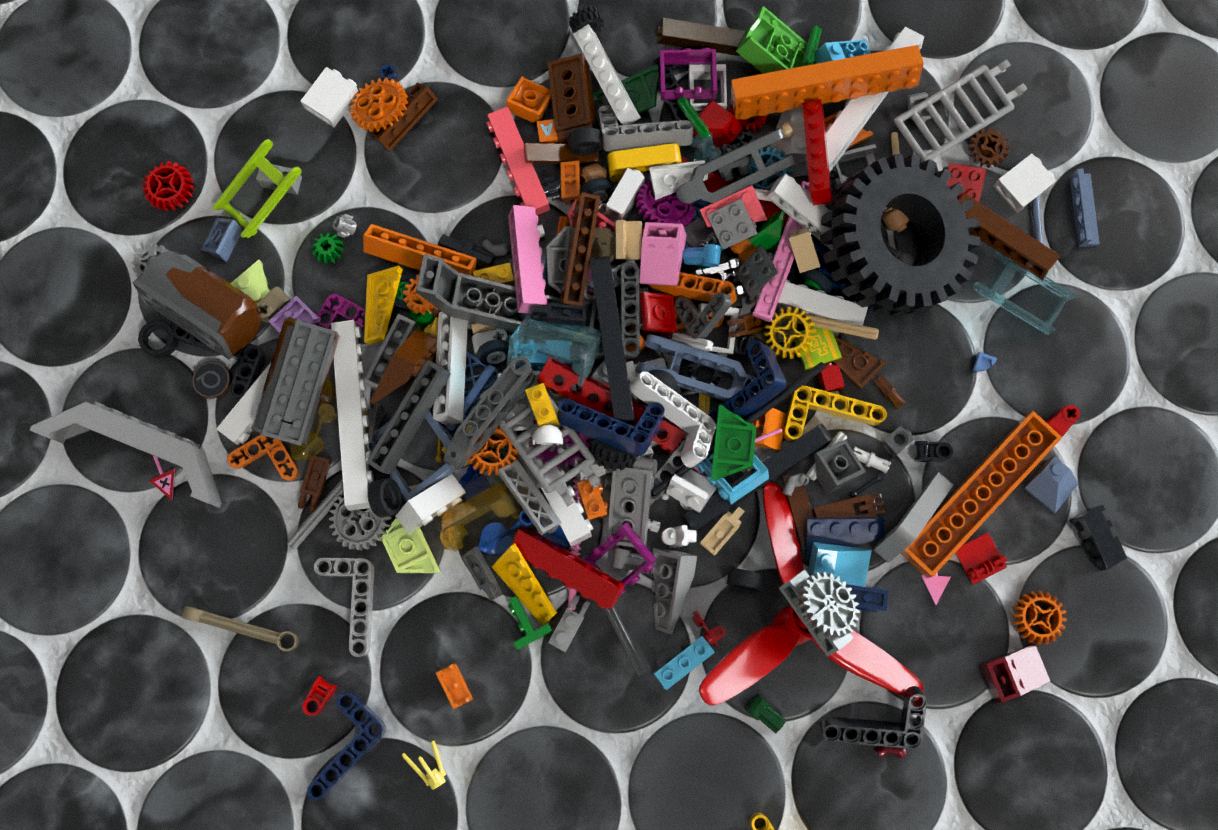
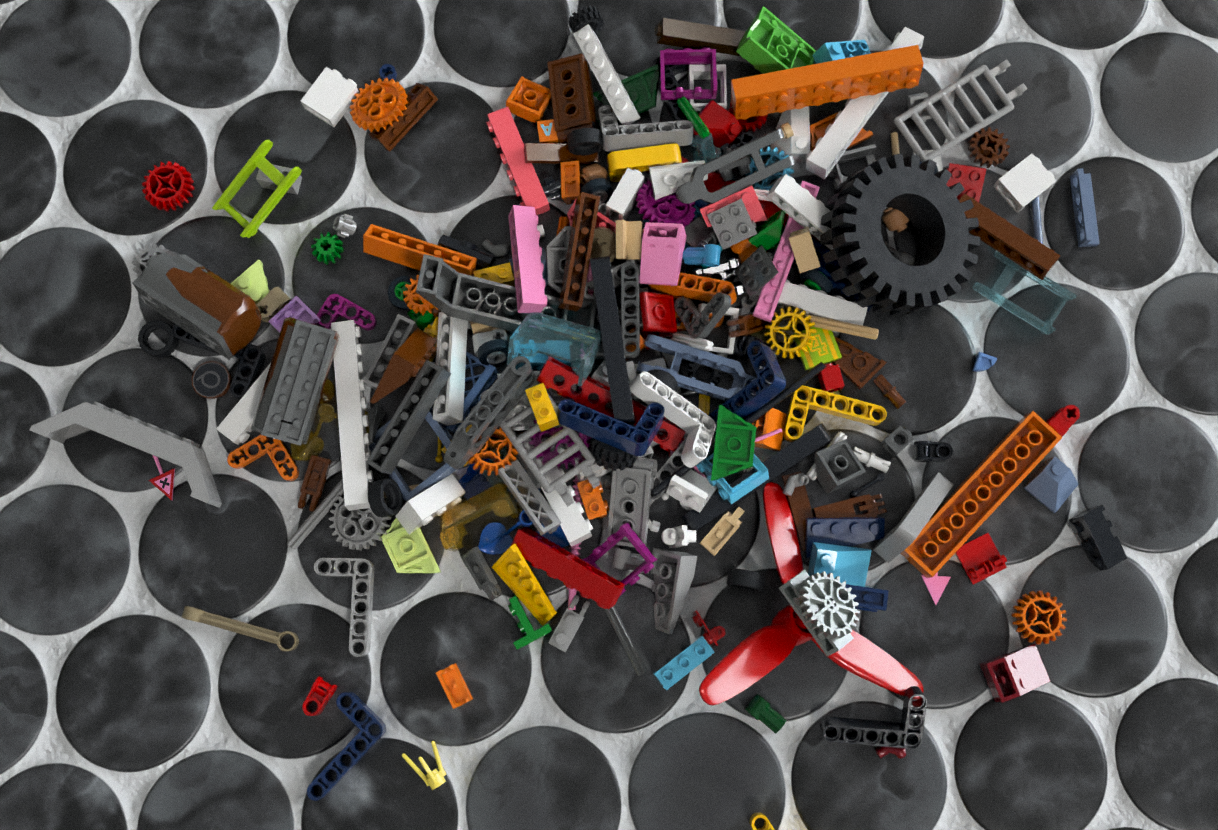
(222, 238): sand blue slope -> none
(380, 298): yellow wing -> none
(547, 435): white hair -> none
(560, 314): black hinge -> none
(812, 46): green axle -> none
(817, 152): red brick -> none

